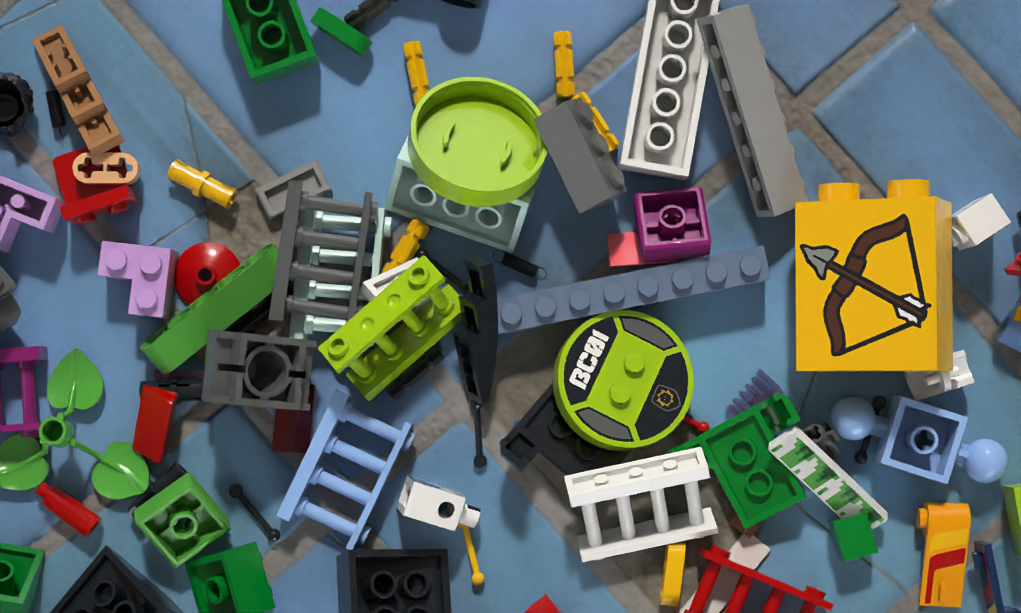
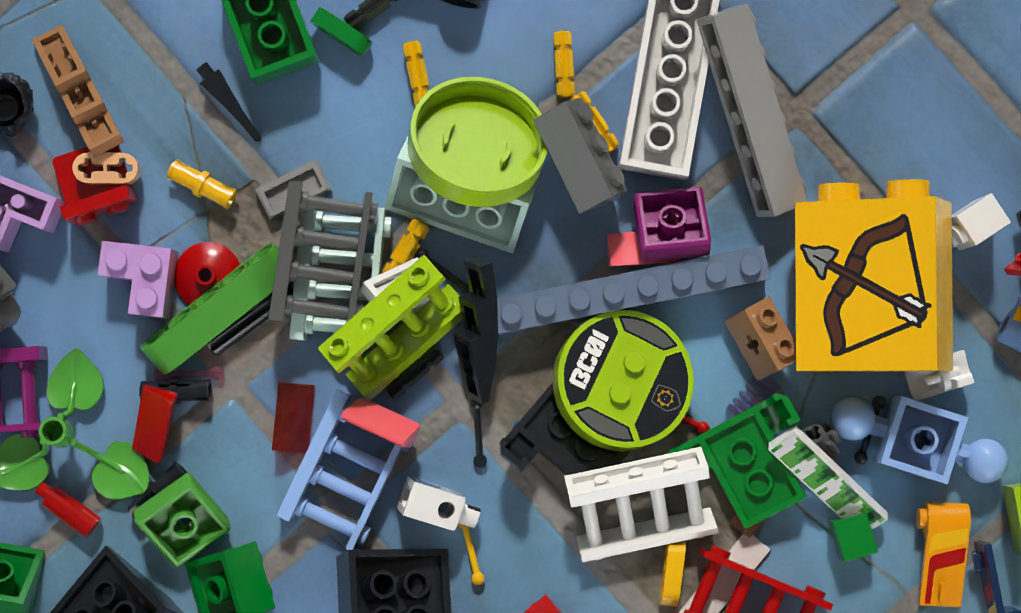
(55, 109): black piece -> none
(218, 87): none -> black piece
(236, 491): black hinge -> none
(280, 373): dark grey piece -> none
(382, 422): none -> coral slope
(519, 264): black piece -> none
(763, 338): none -> medium nougat brick

